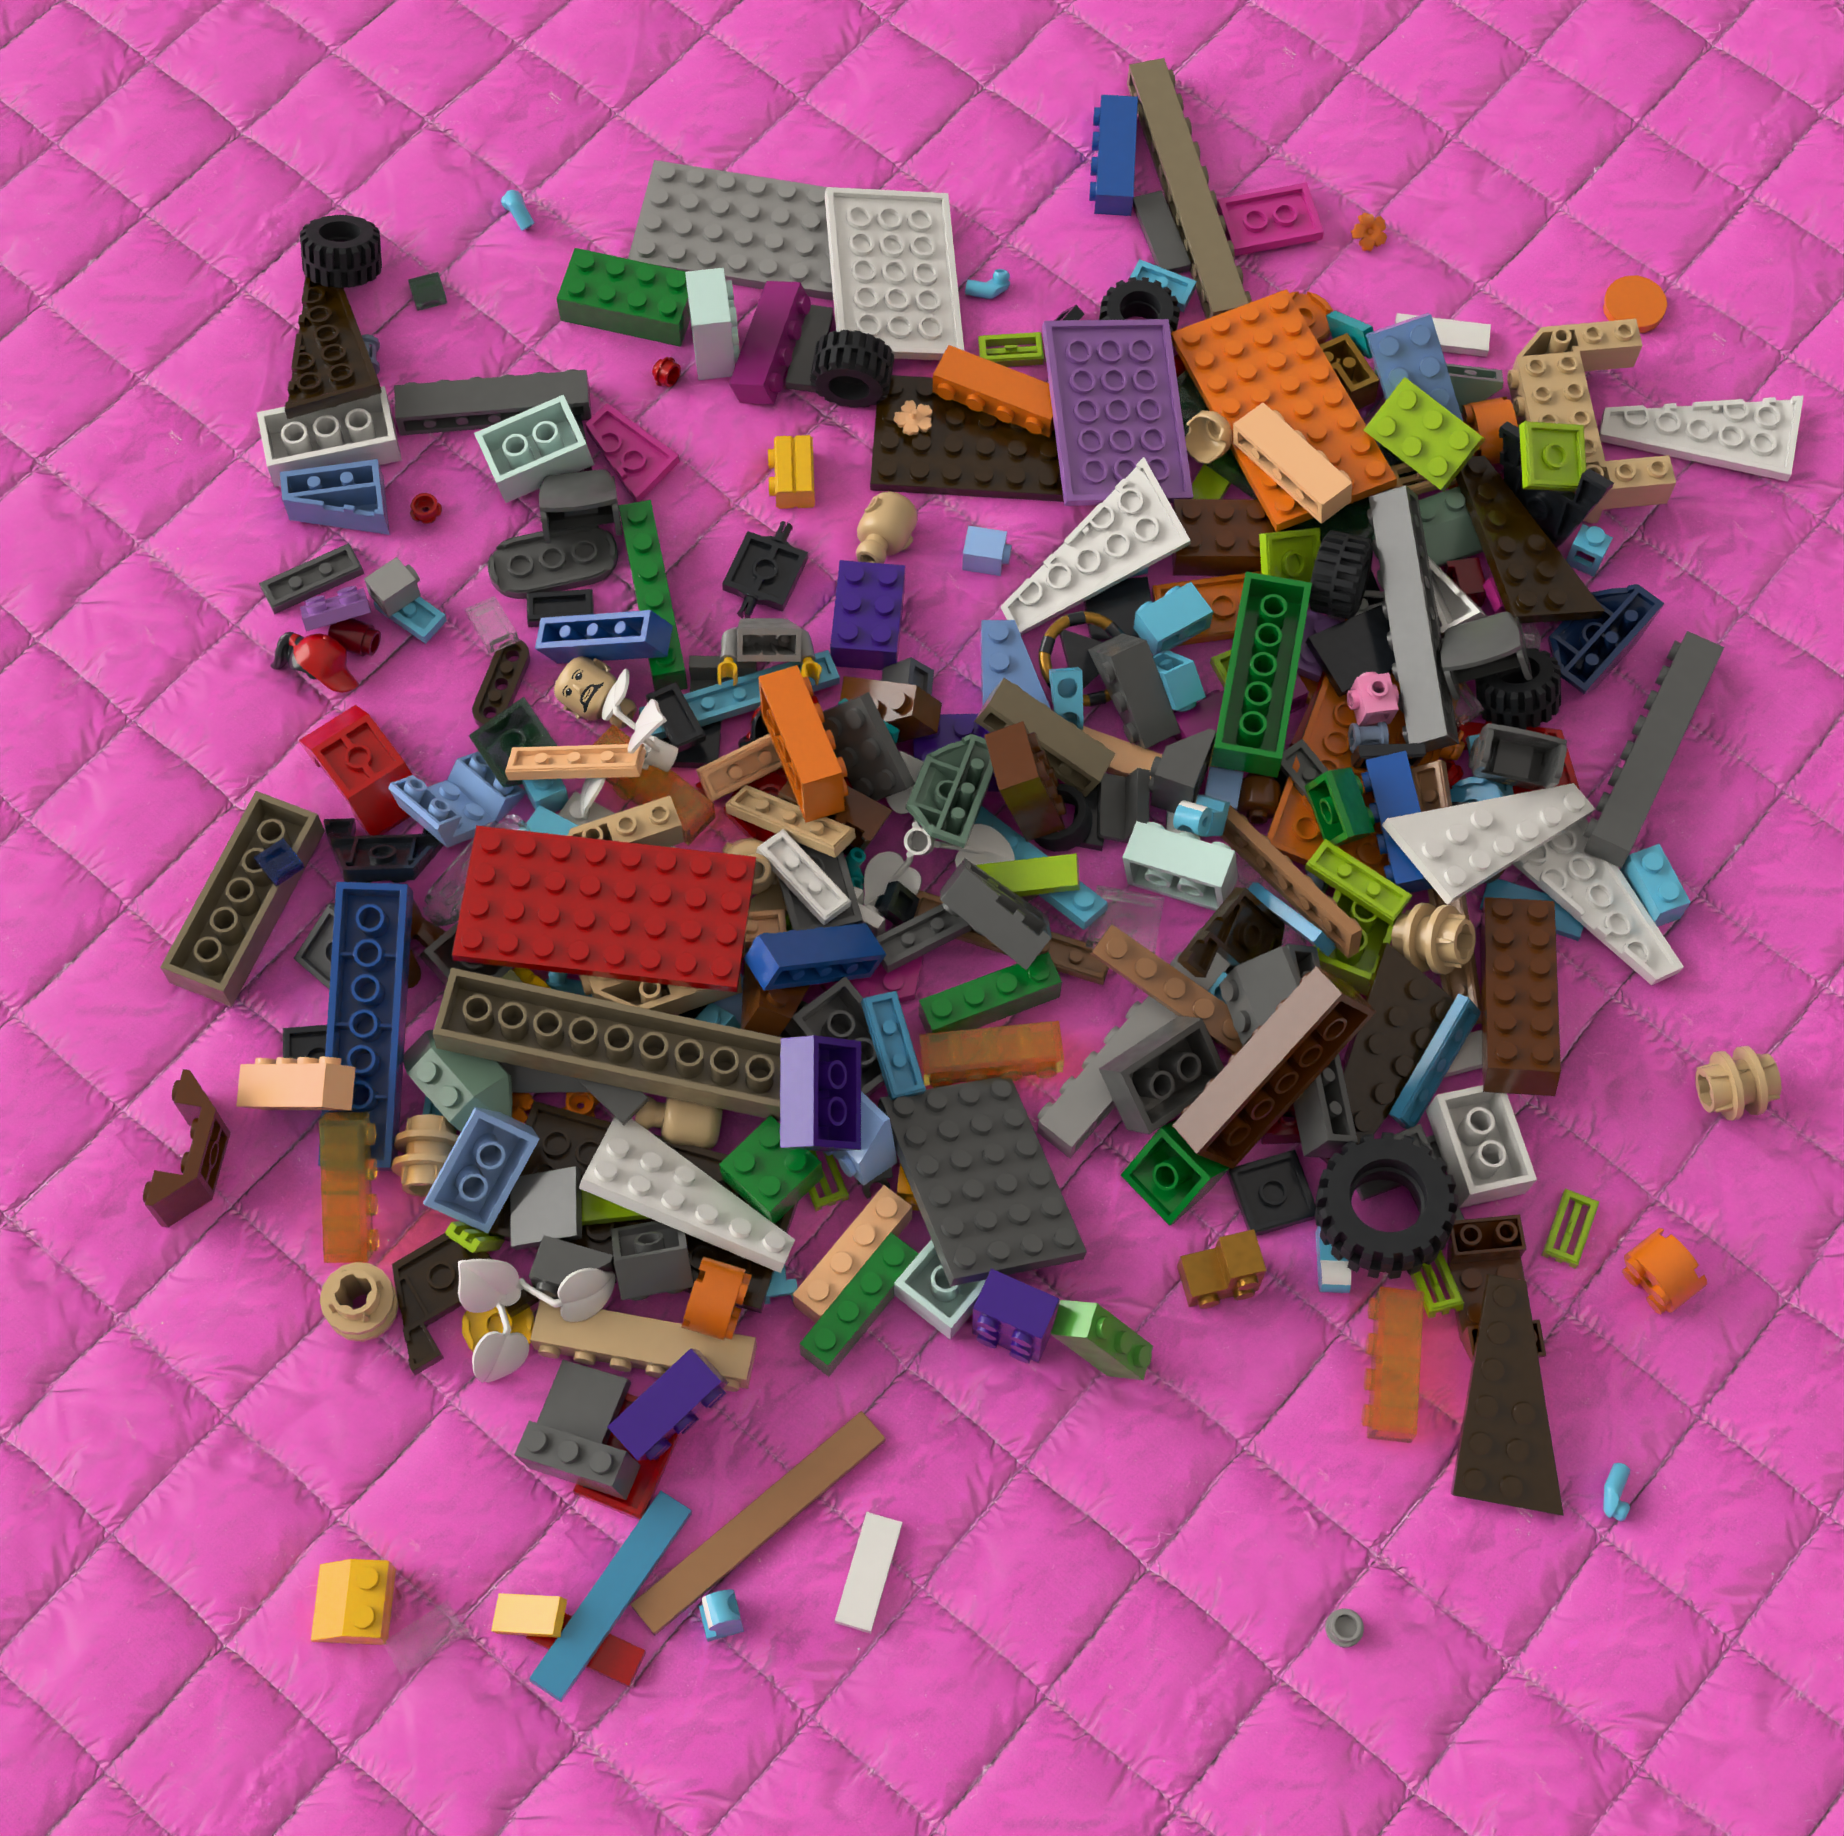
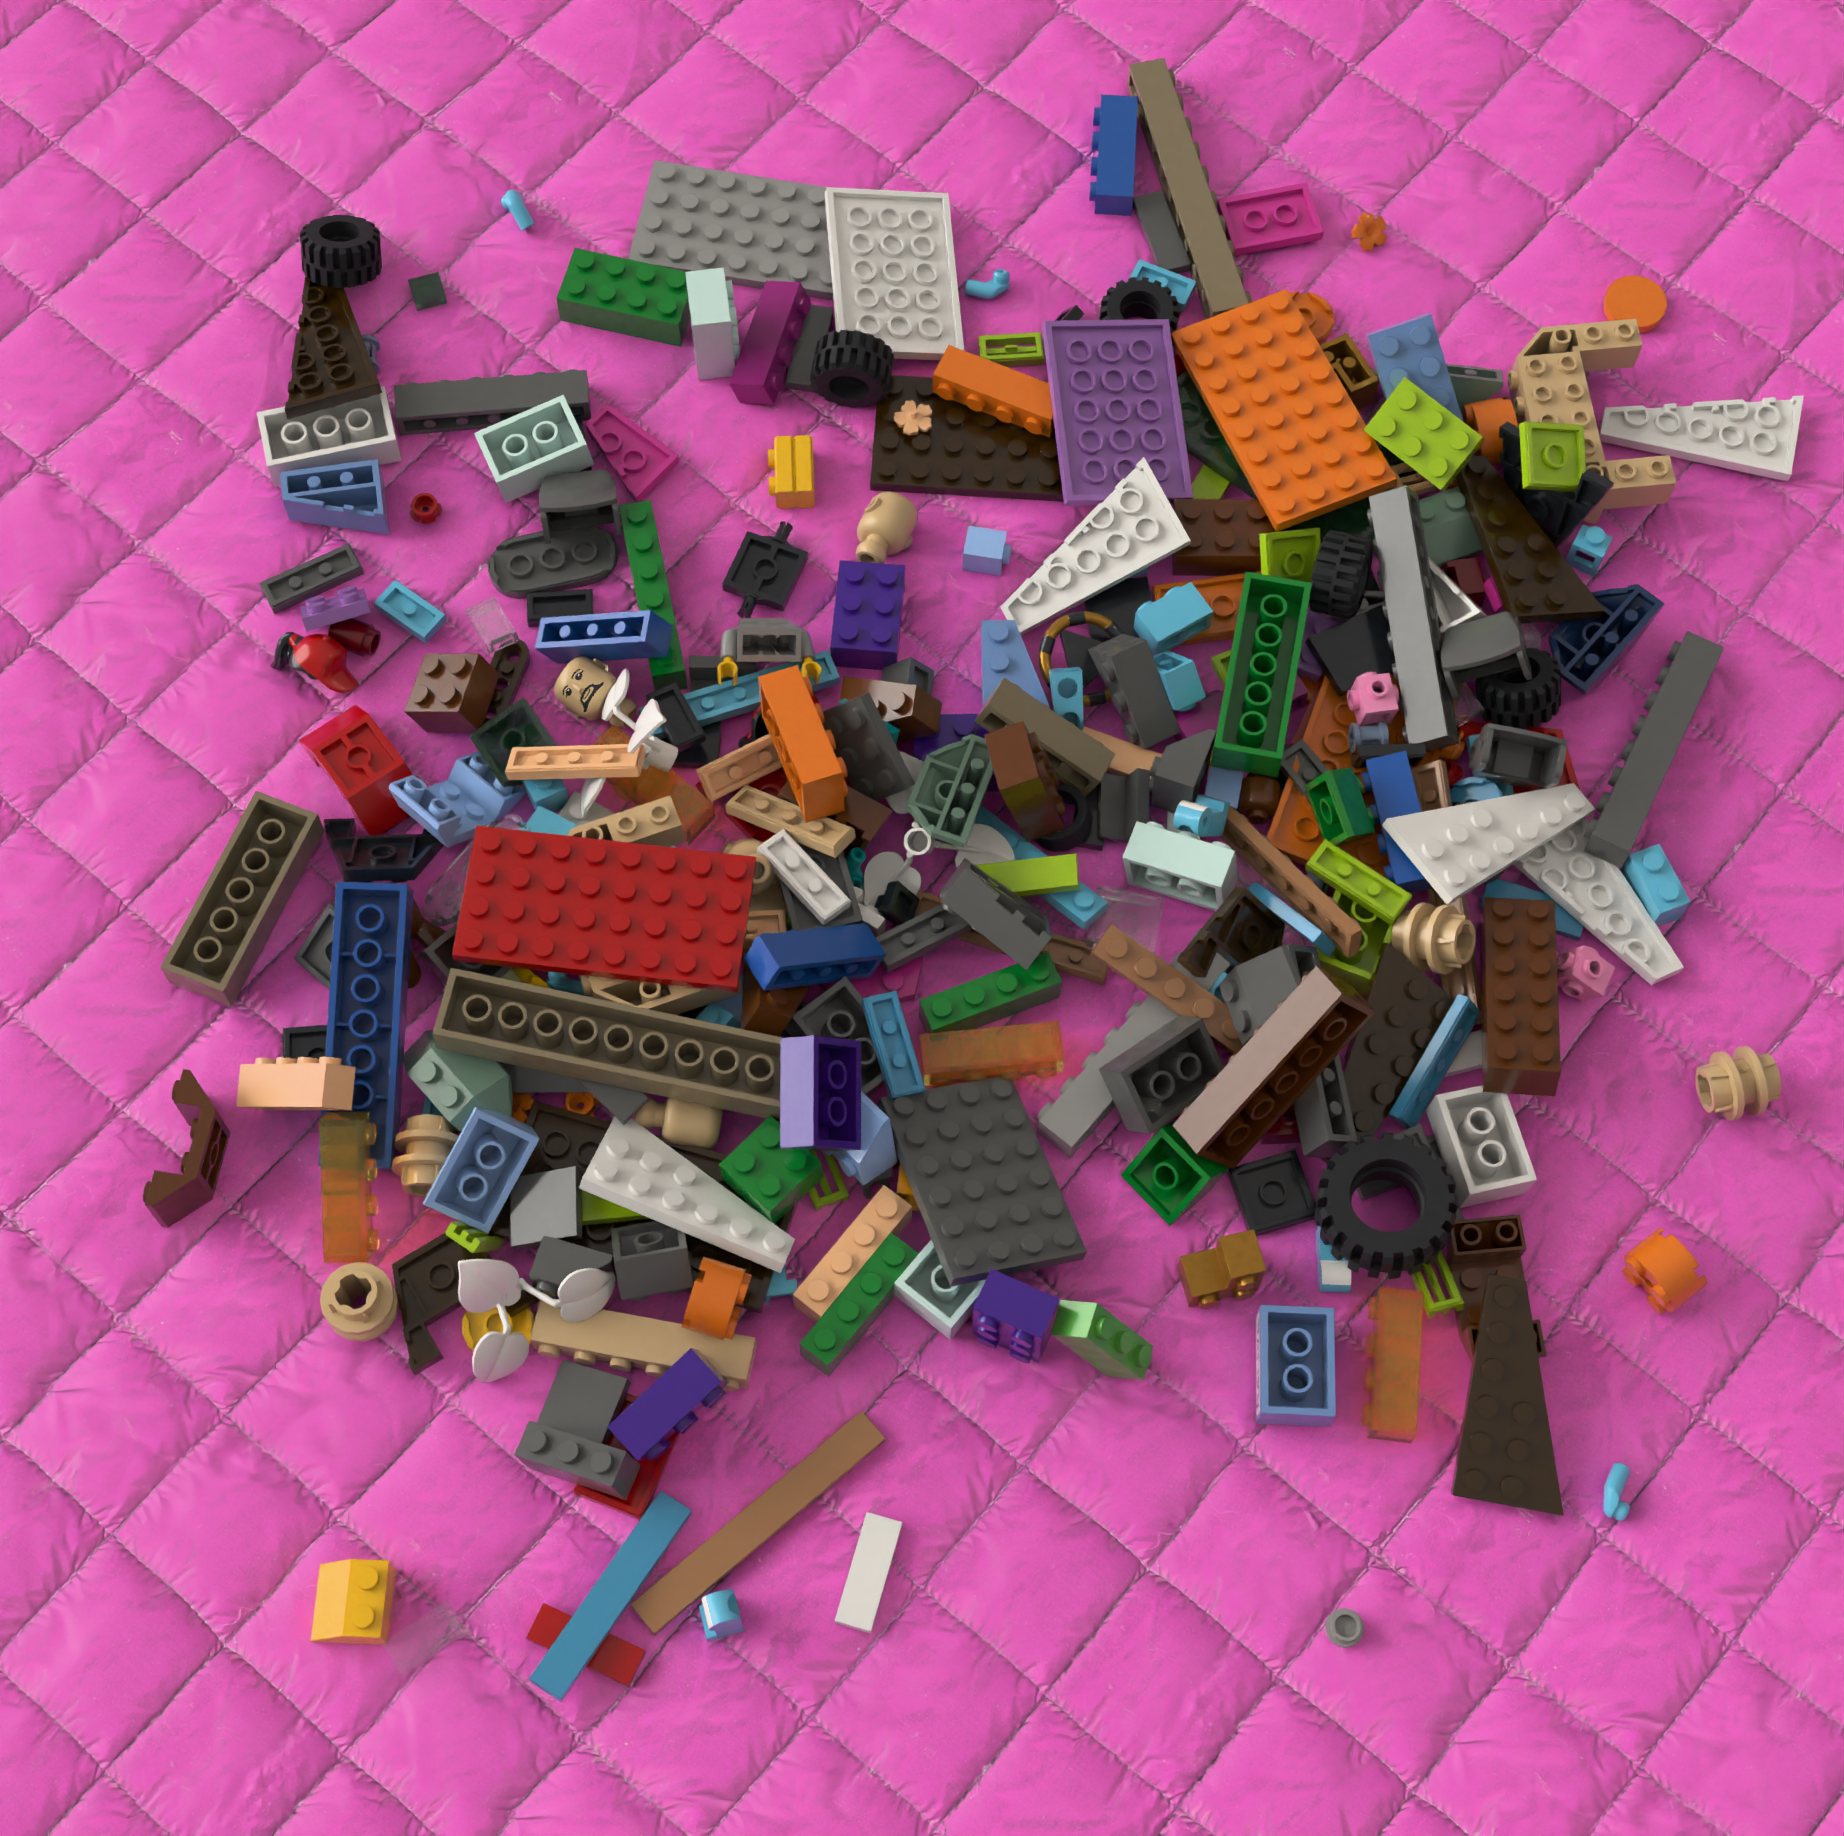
(279, 862): clear blue tile -> none
(393, 586): light grey brick -> none
(452, 692): none -> reddish brown brick
(529, 1615): yellow tile -> none
(666, 372): red plate -> none
(1208, 436): tan hair -> none
(1292, 462): light nougat brick -> none
(1295, 1366): none -> medium blue brick
(1357, 330): teal tile -> none
(1459, 336): white tile -> none
(1561, 1255): lime tile -> none
(1583, 973): none -> bright pink brick

